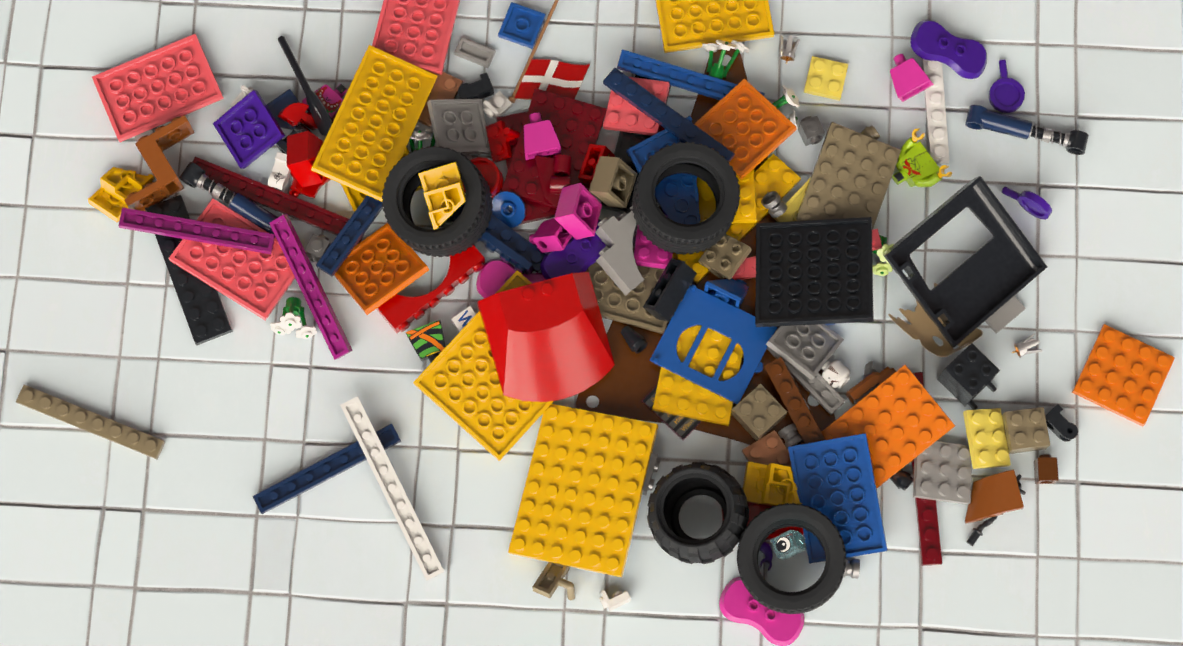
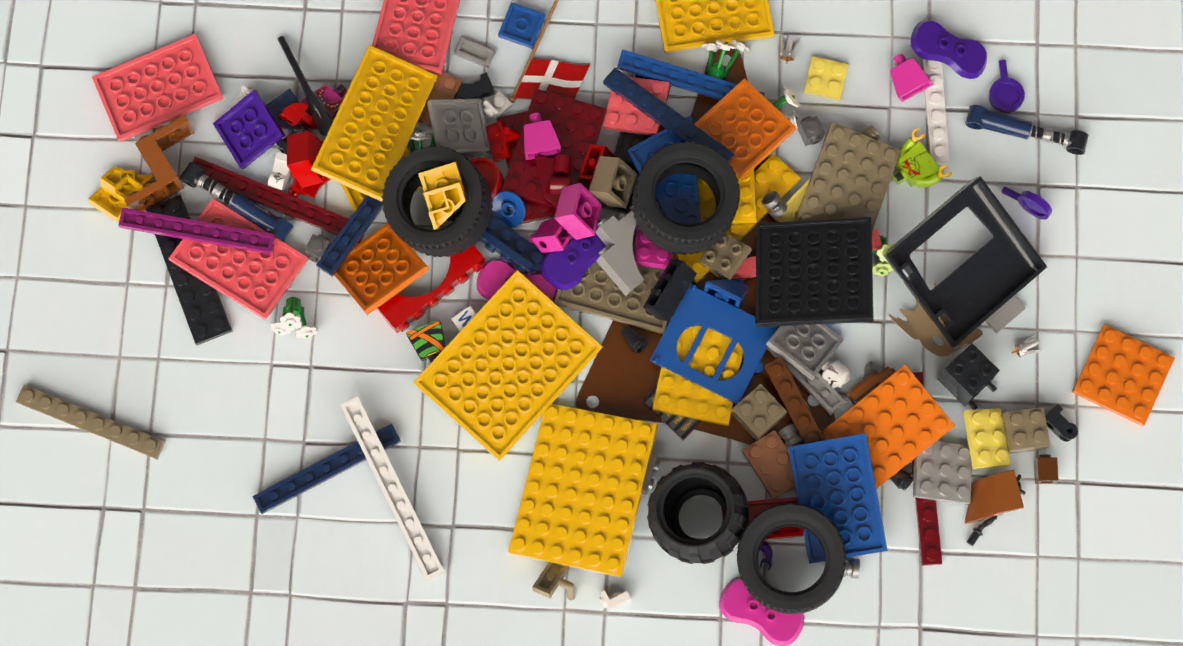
(310, 286): magenta plate -> none
(547, 338): windscreen -> none
(769, 484): yellow slope -> none
(788, 544): clear light blue brick -> none

